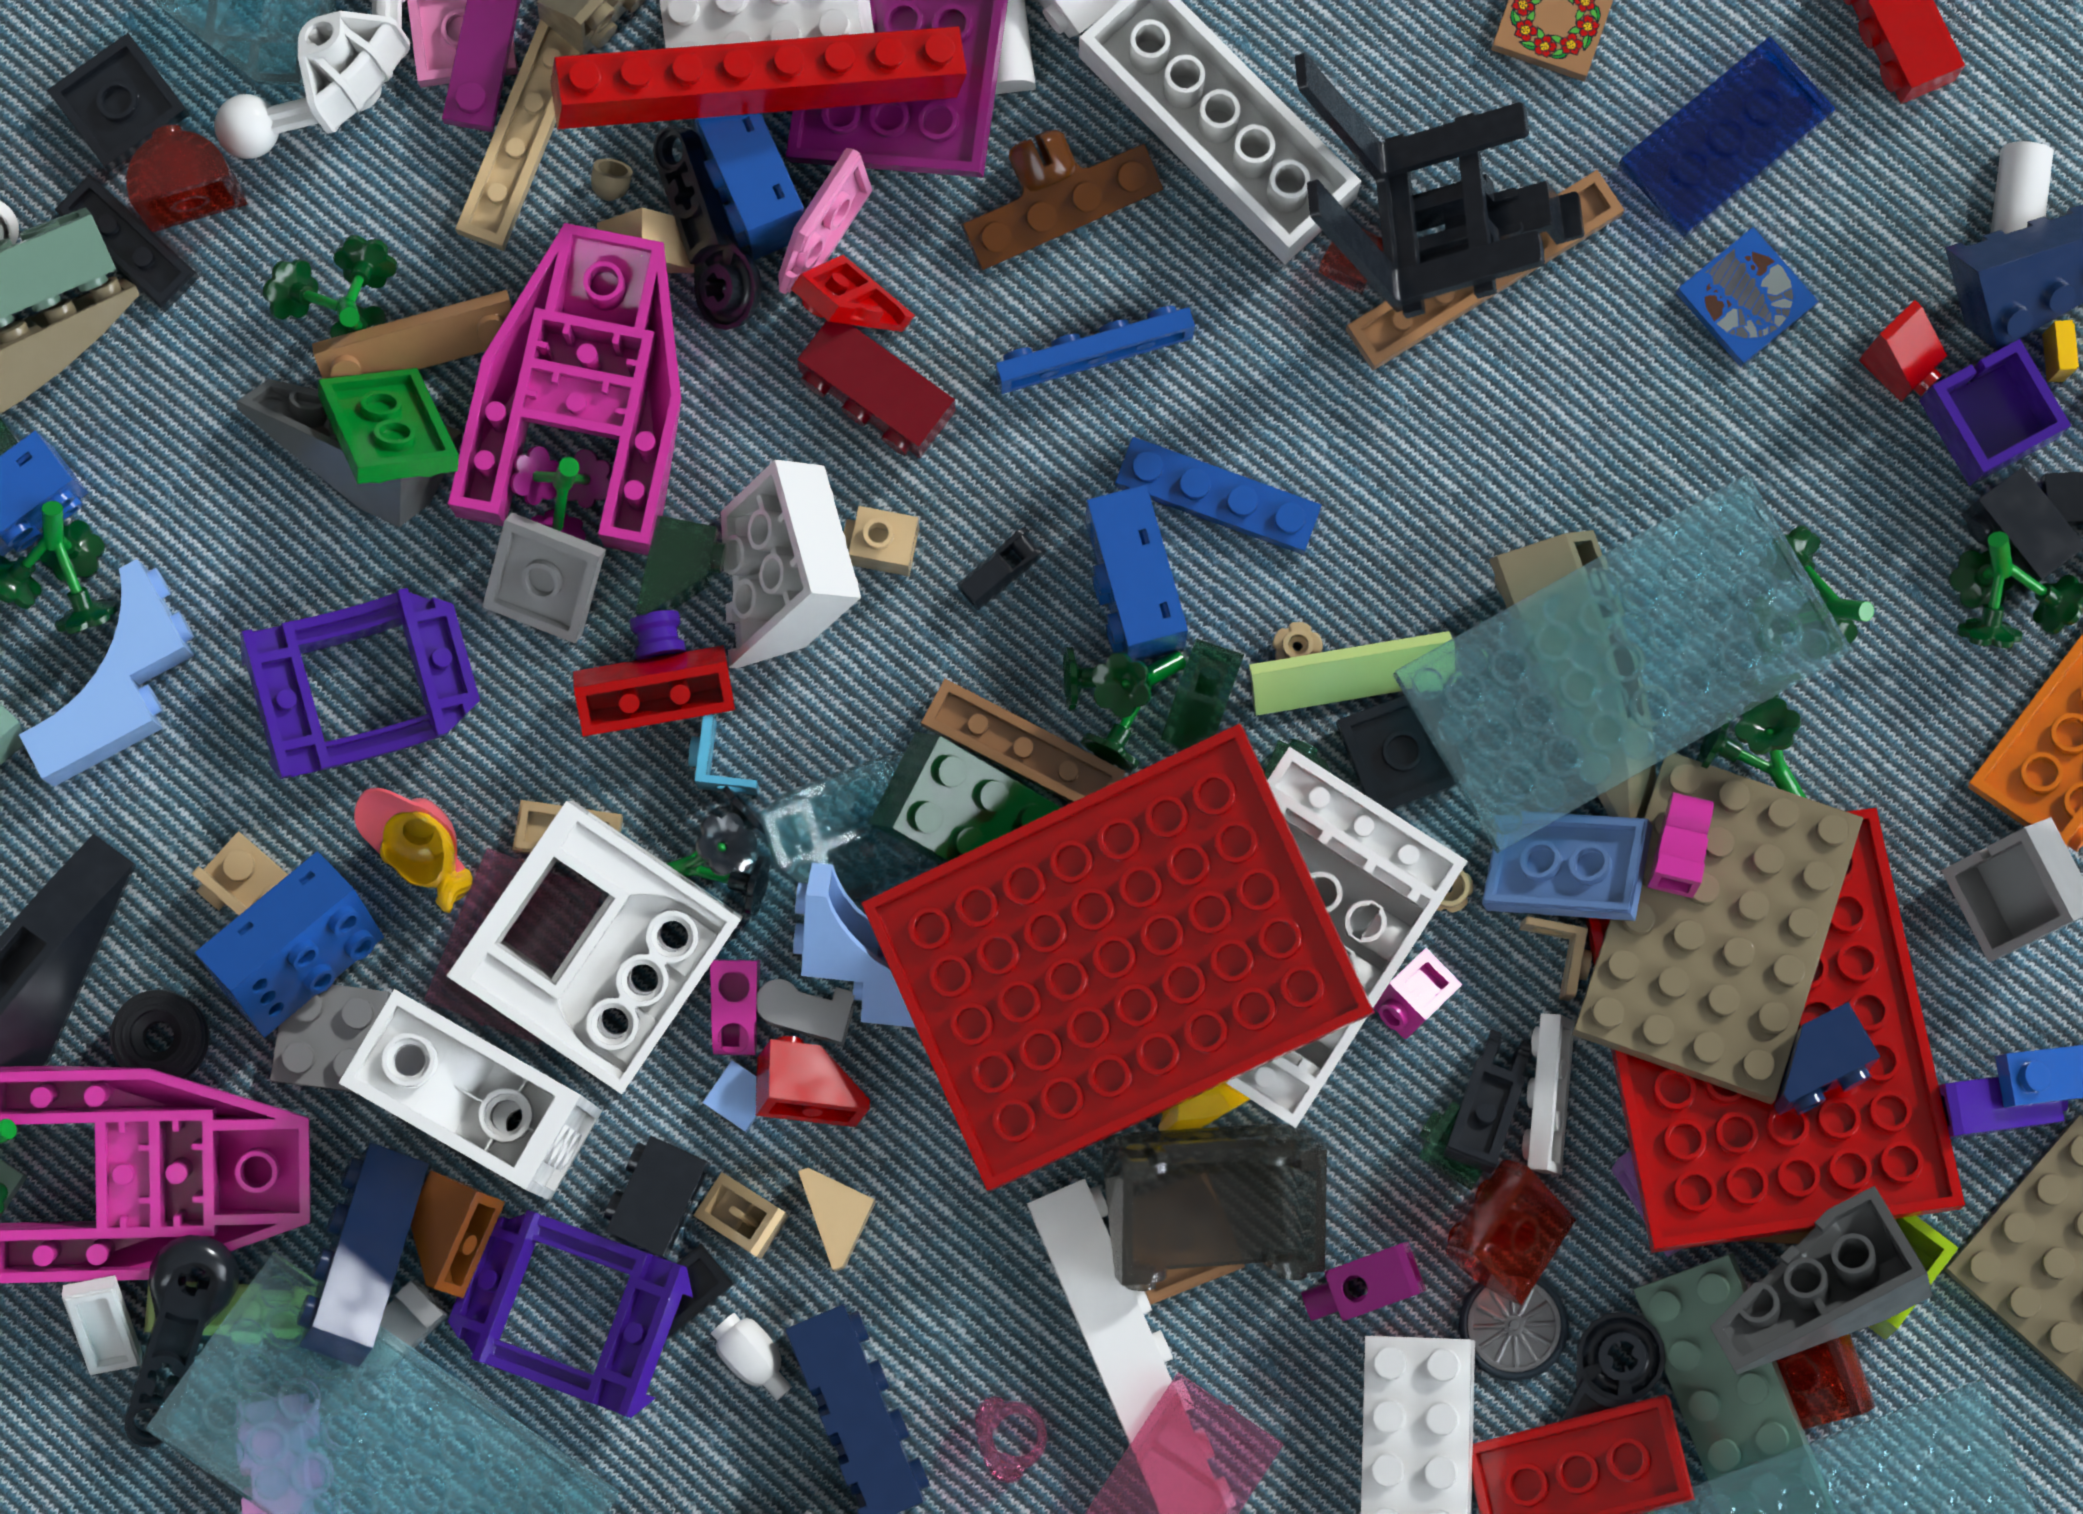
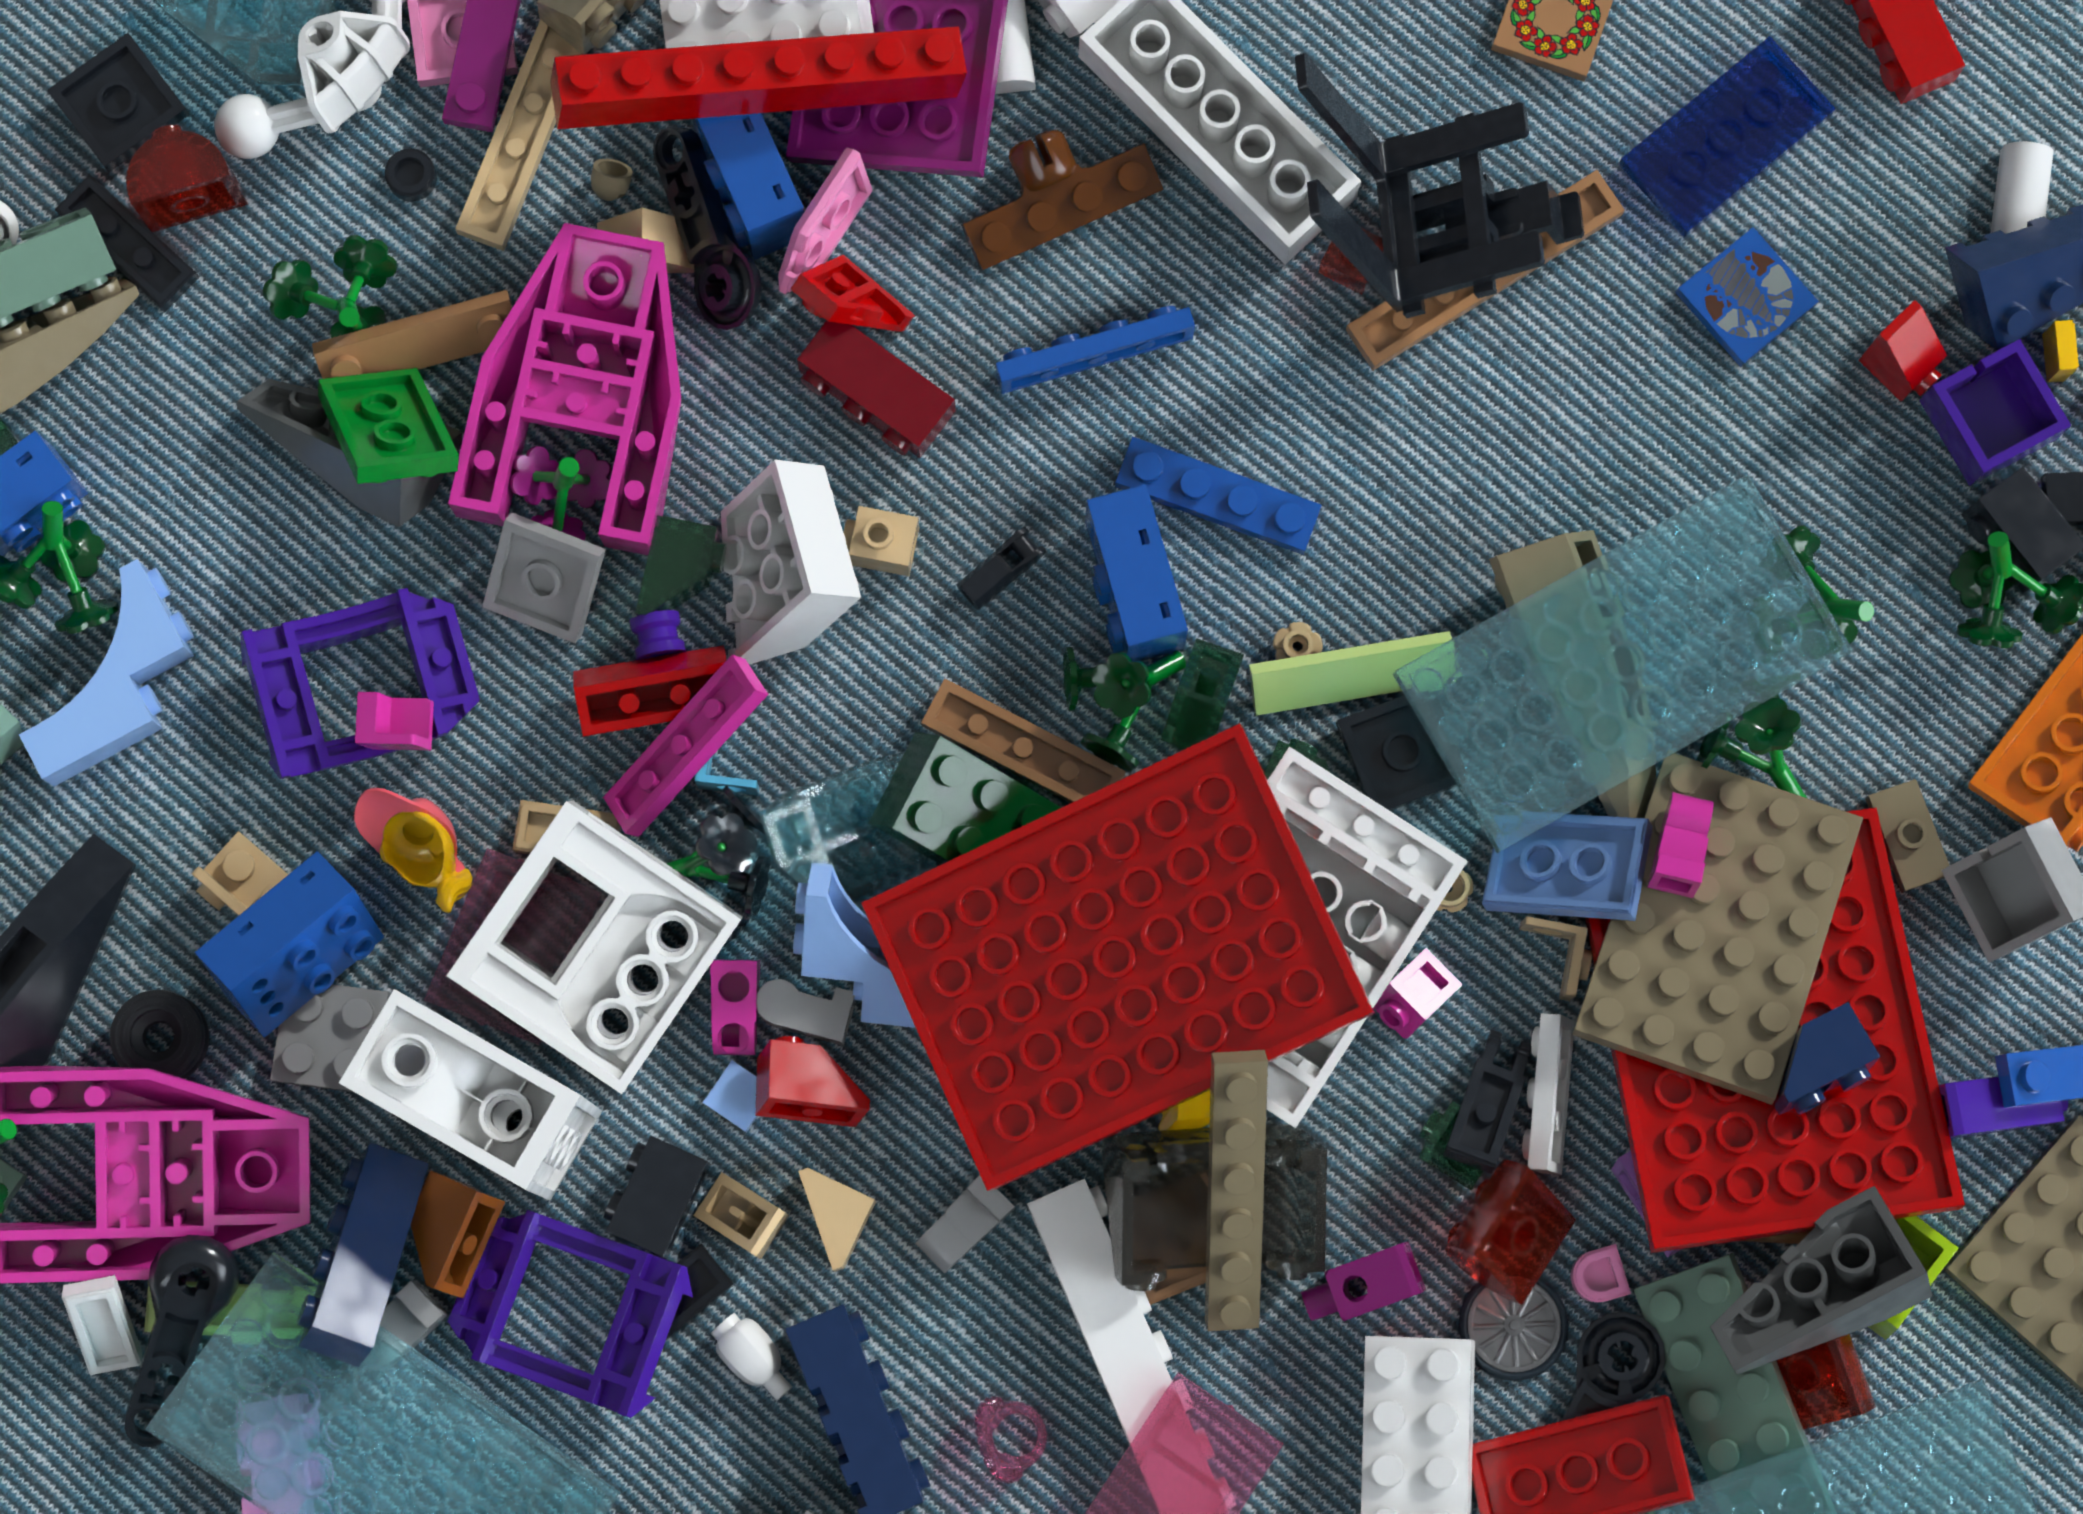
(393, 722): none -> dark pink panel
(410, 175): none -> black tile
(685, 745): none -> dark pink plate
(964, 1224): none -> light grey leg
(1235, 1189): none -> dark tan plate
(1600, 1275): none -> bright pink tile
(1909, 835): none -> dark tan plate

